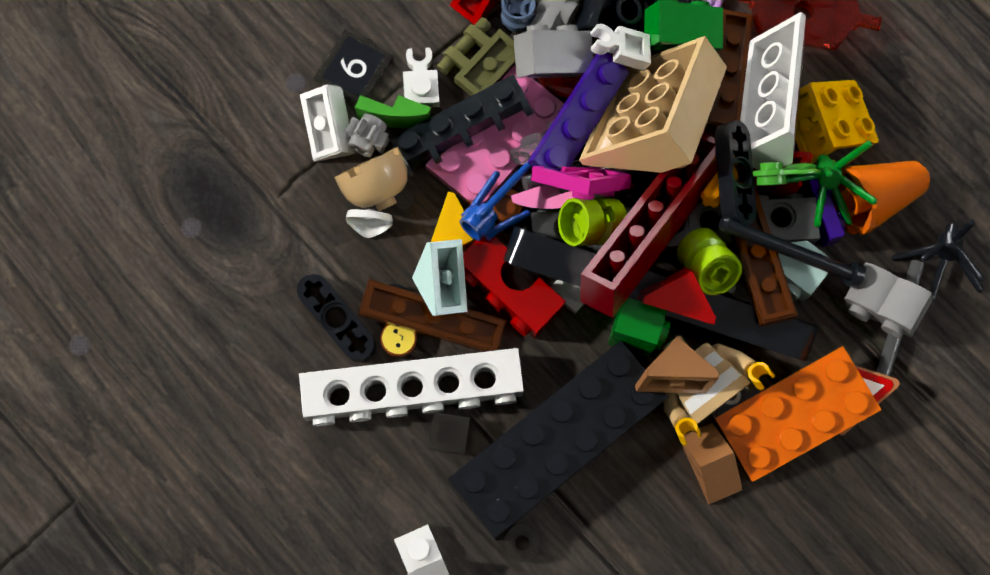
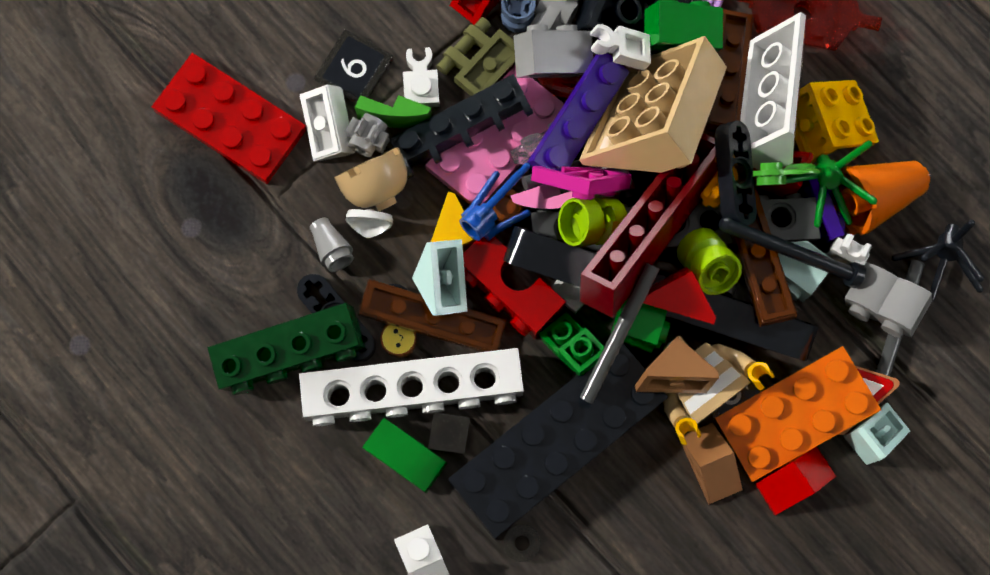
(229, 118): none -> red plate
(286, 348): none -> dark green brick
(331, 246): none -> light grey cone
(404, 455): none -> green slope
(572, 344): none -> green slope
(619, 333): none -> dark grey bar
(795, 481): none -> red slope
(848, 250): none -> white plate
(877, 435): none -> light aqua slope

